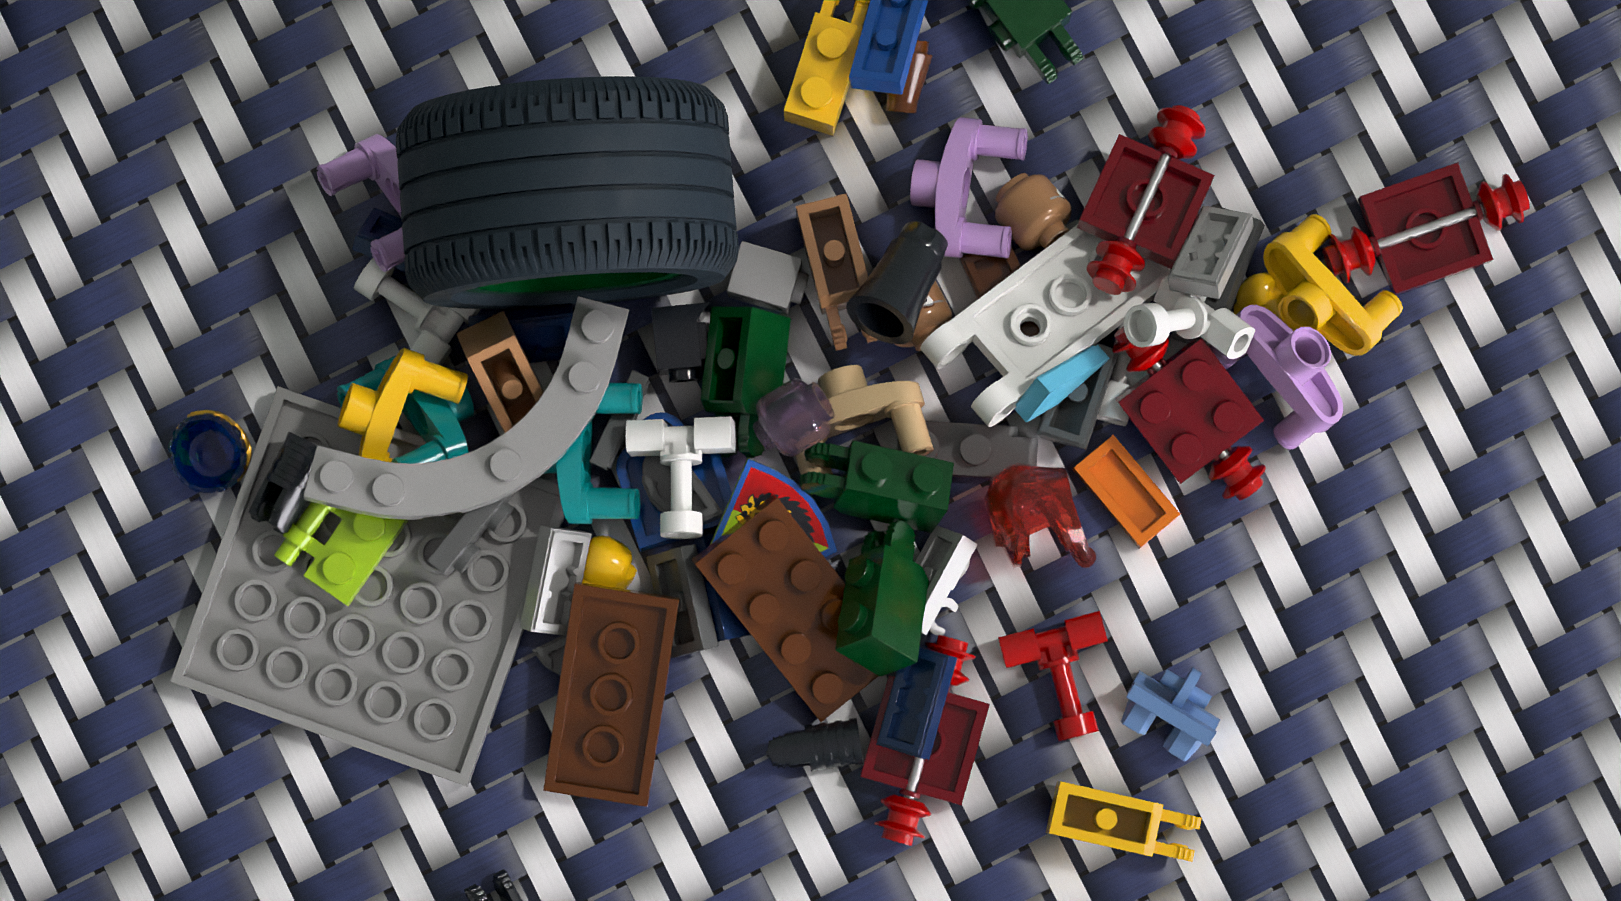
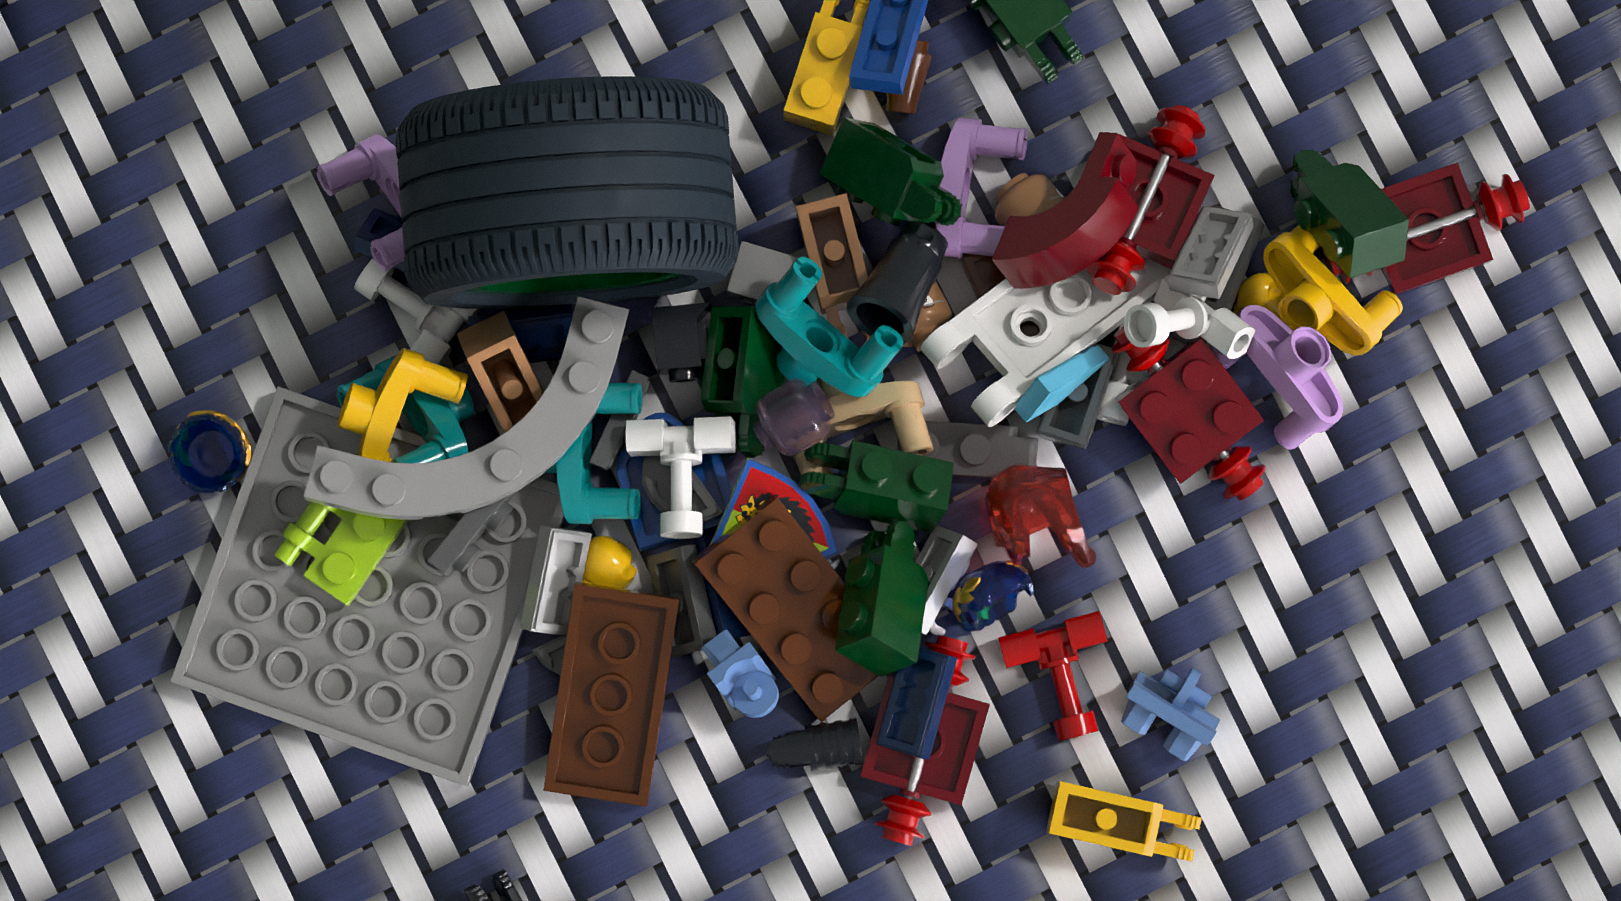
(284, 485): black hinge -> none
(741, 676): none -> medium blue hips
(813, 345): none -> teal connector
(888, 175): none -> dark green hinge
(990, 594): none -> clear blue hair
(1079, 228): none -> dark red arch
(1126, 491): orange tile -> none
(1347, 214): none -> dark green hinge

